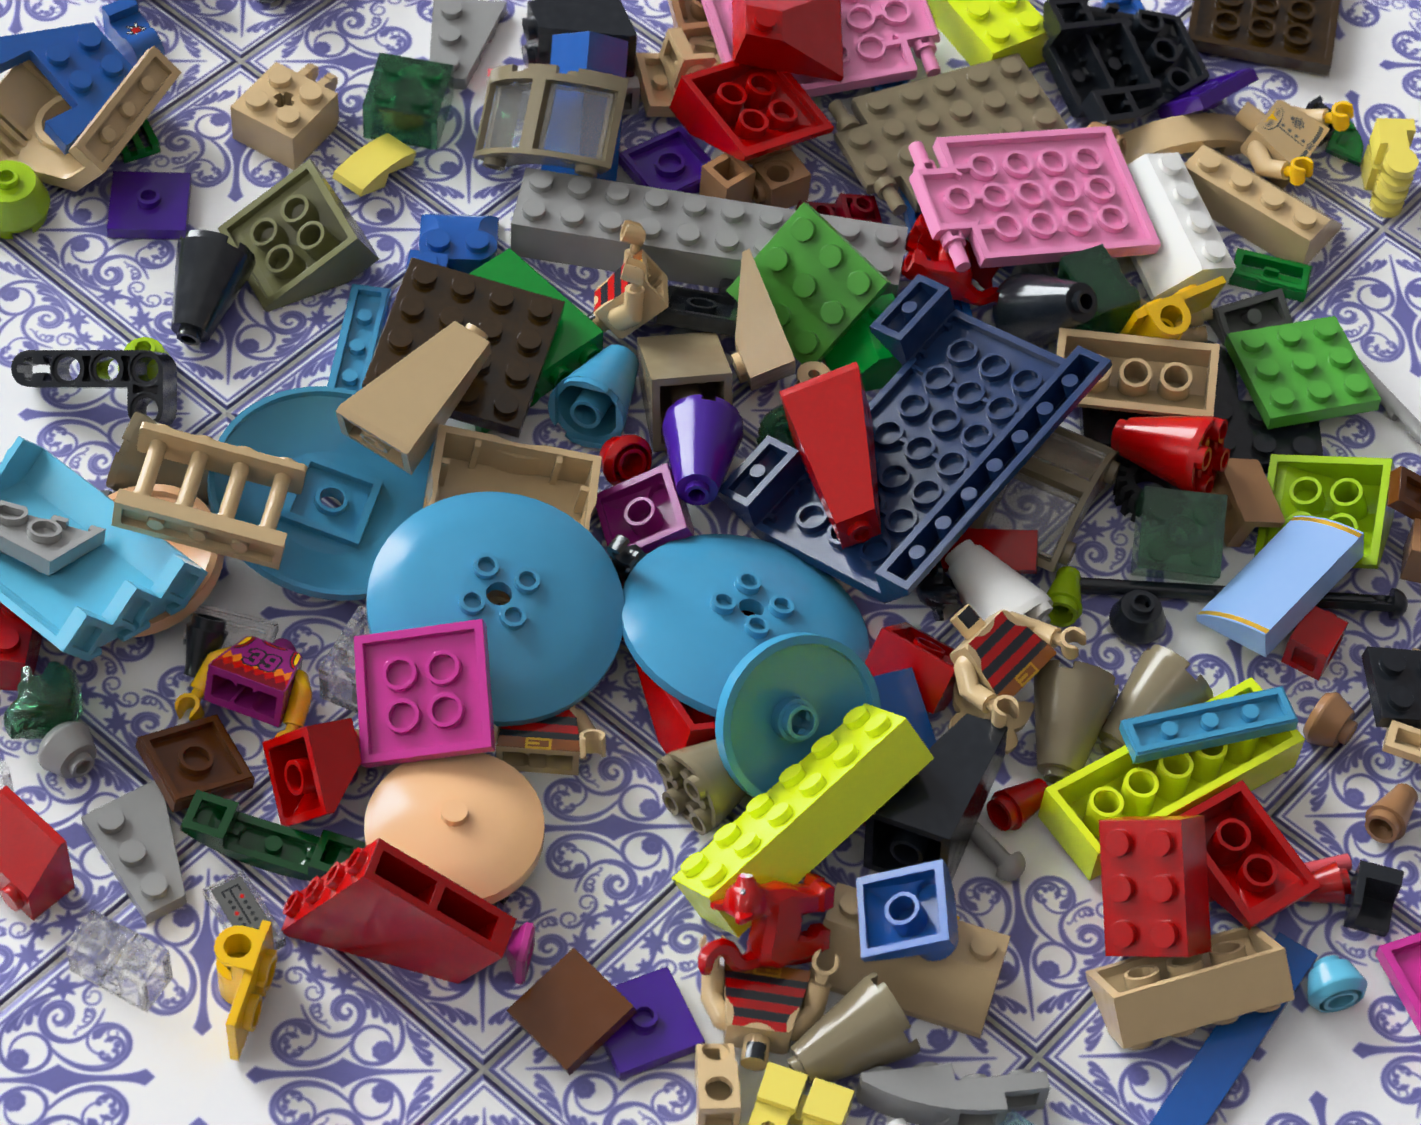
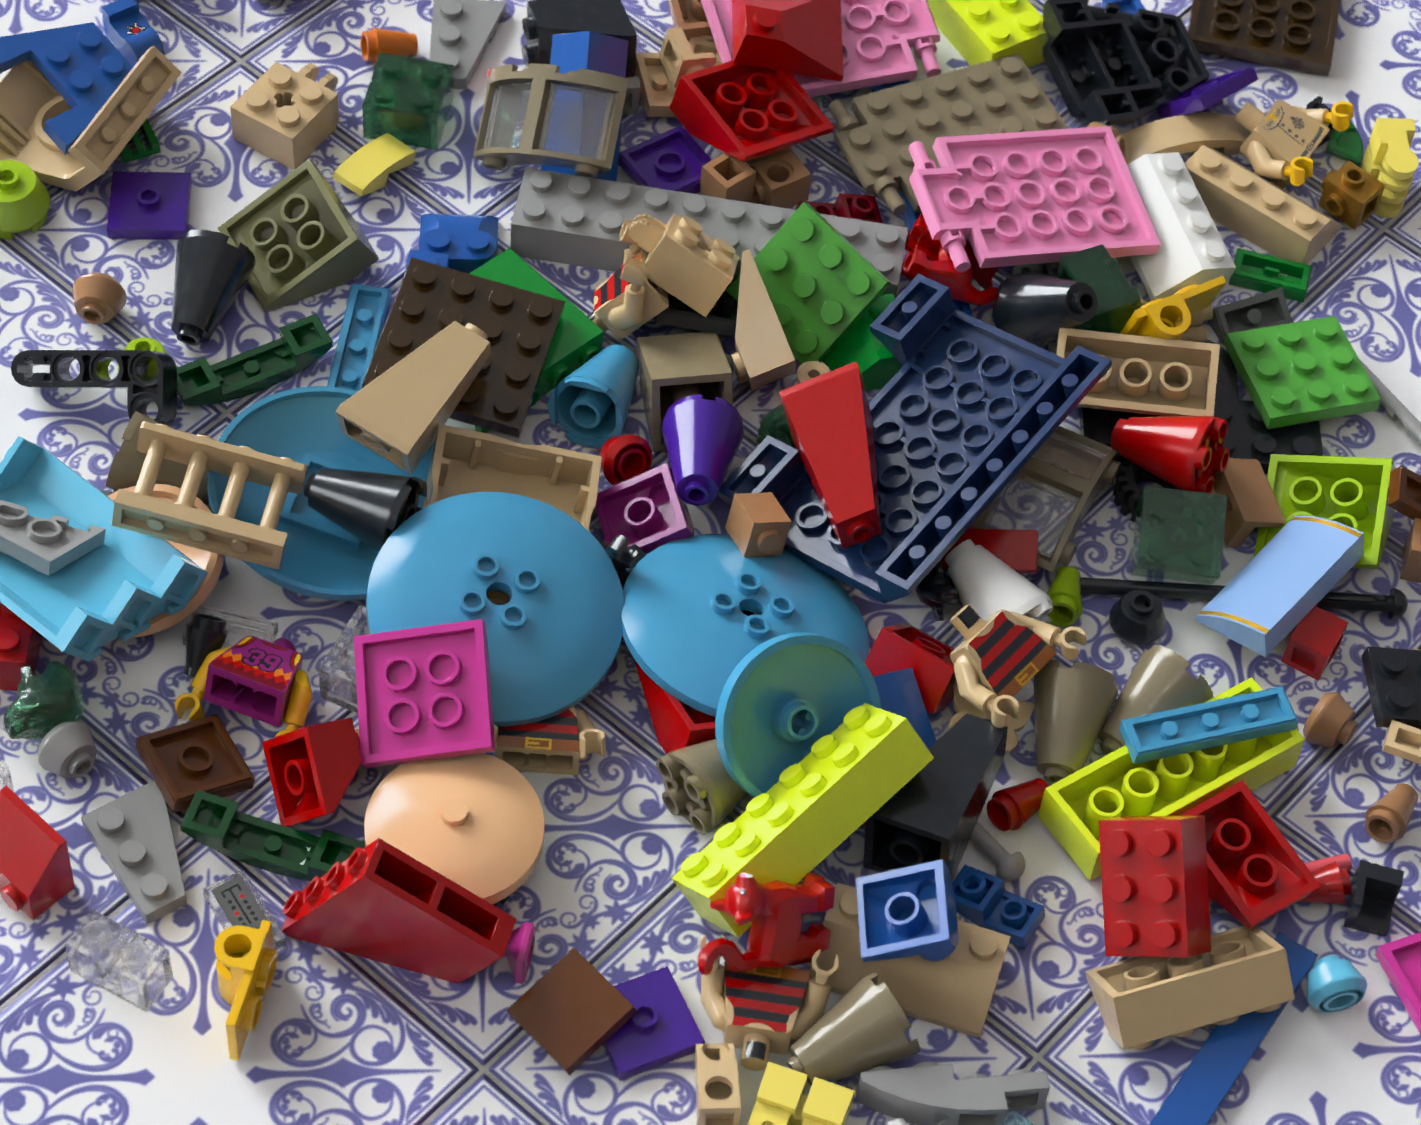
(98, 297): none -> medium nougat cone
(255, 369): none -> dark green slope
(364, 502): none -> black cone
(387, 42): none -> orange cone
(685, 259): none -> tan hinge
(758, 524): none -> medium nougat brick
(987, 904): none -> blue slope
(1351, 194): none -> pearl gold brick

